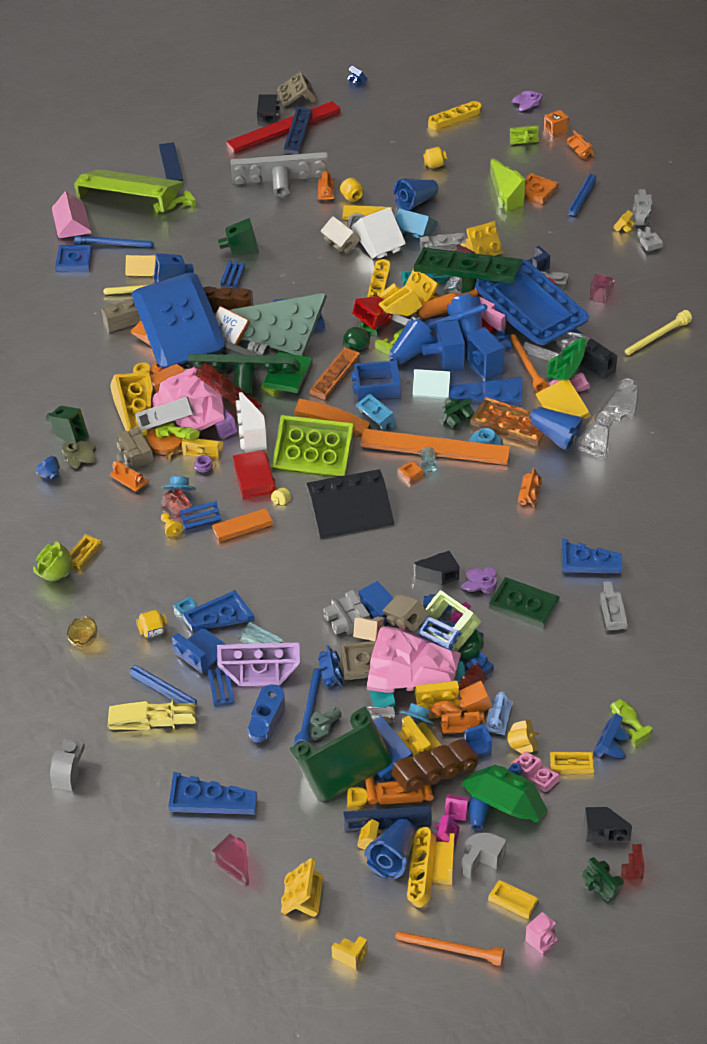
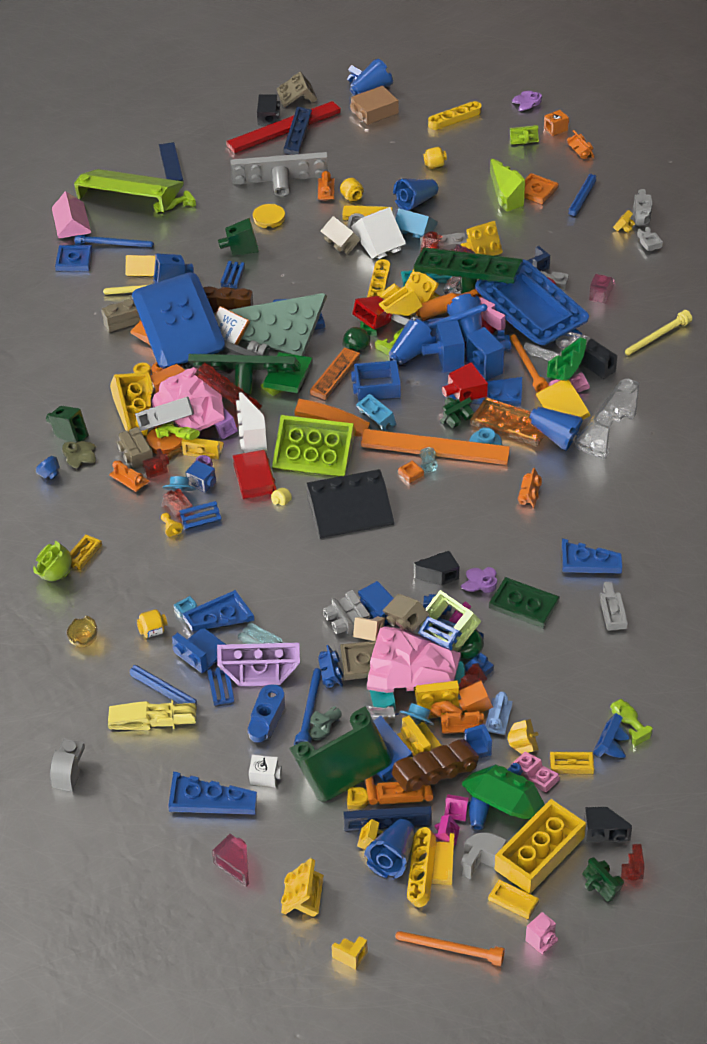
(156, 465): none -> clear red bracket
(201, 476): none -> blue brick
(242, 525): orange tile -> none
(264, 771): none -> white brick
(269, 215): none -> yellow tile
(371, 78): none -> blue cone
(374, 105): none -> medium nougat brick
(431, 240): none -> clear red bracket
(431, 384): light aqua slope -> none
(466, 383): none -> red torso
(540, 846): none -> yellow brick

